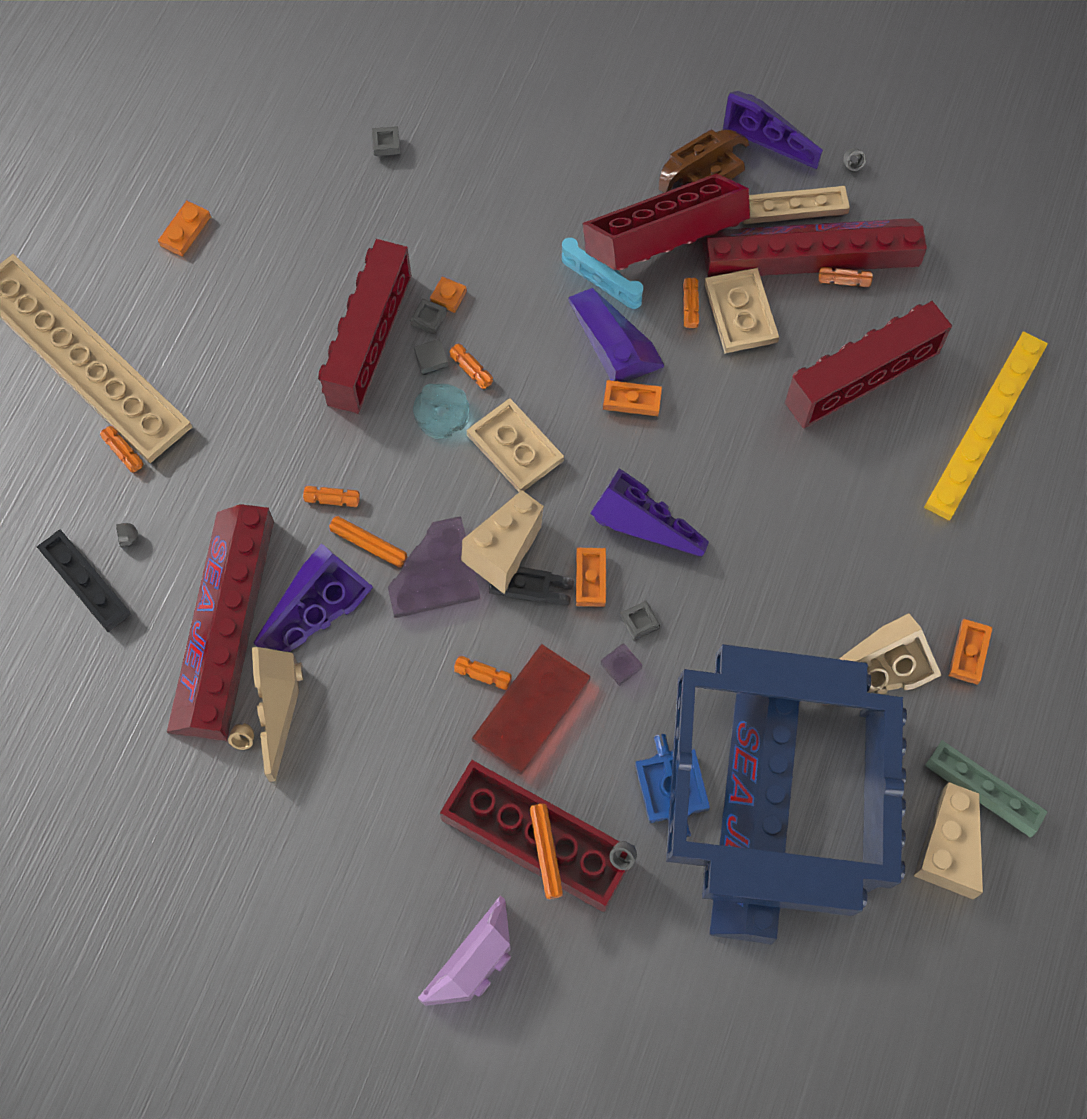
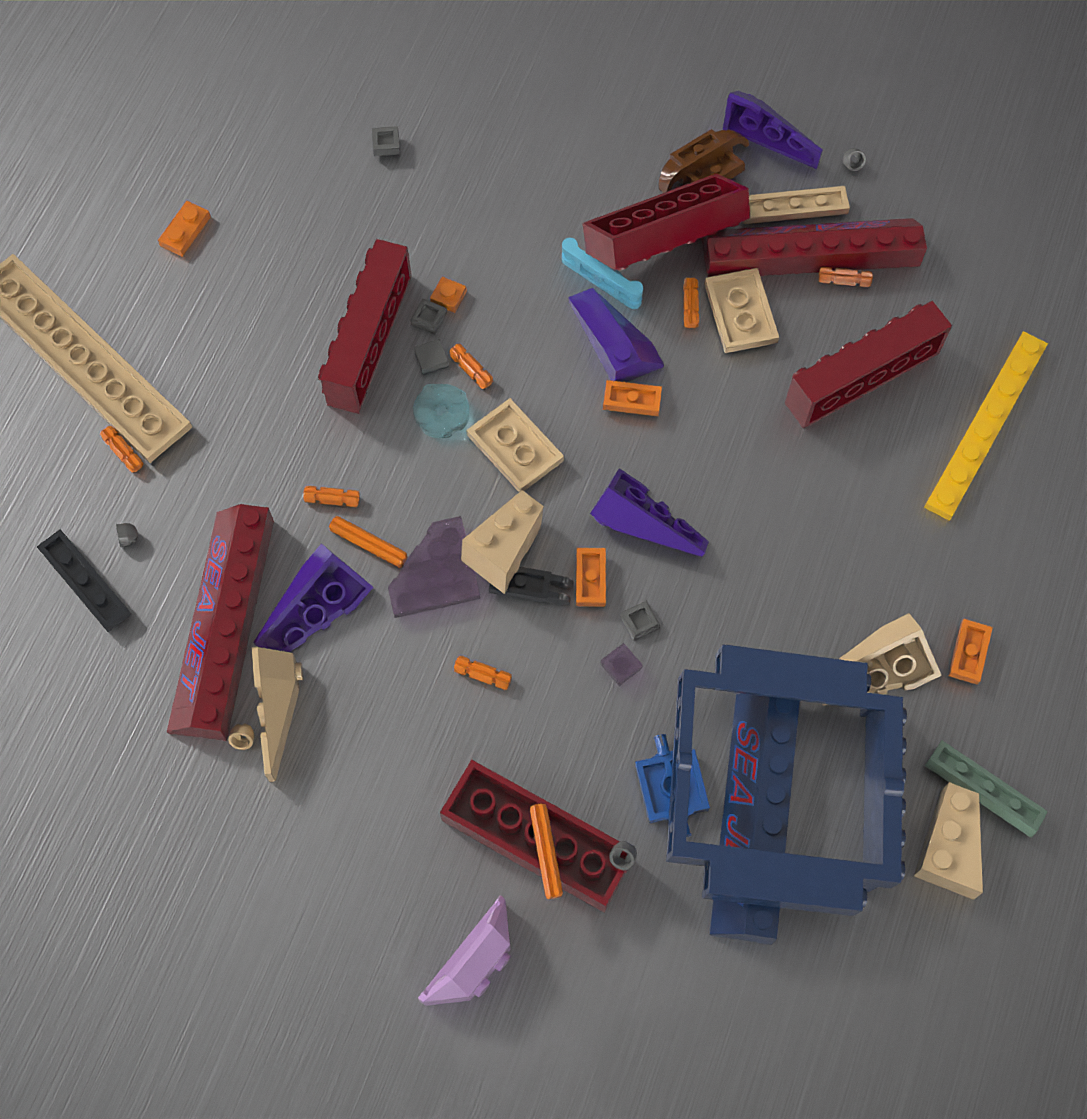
(531, 709): clear red plate -> none

